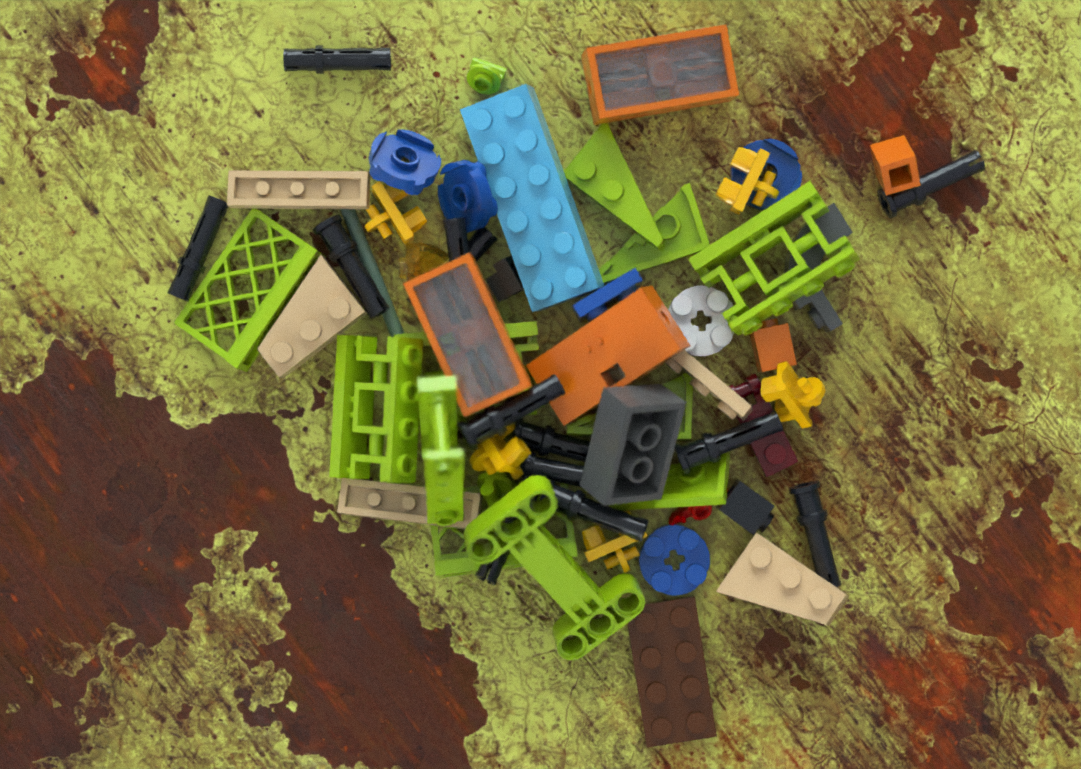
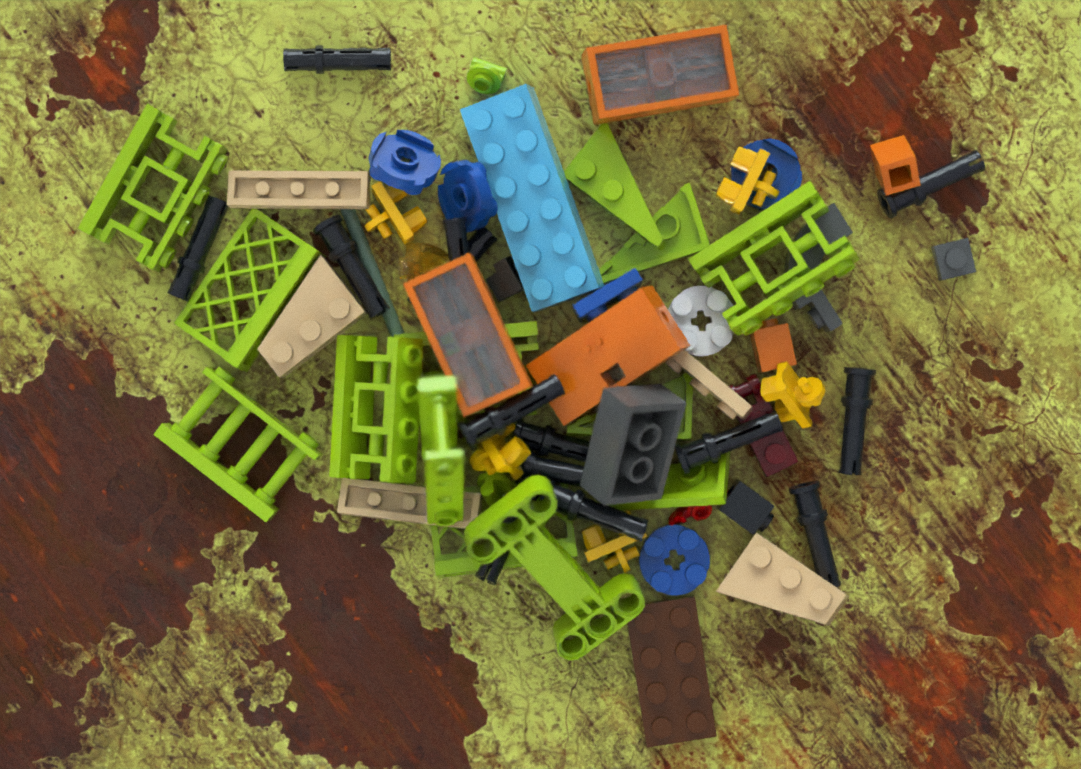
(128, 176): none -> lime fence
(234, 479): none -> lime fence
(857, 402): none -> black pin
(953, 259): none -> dark grey plate

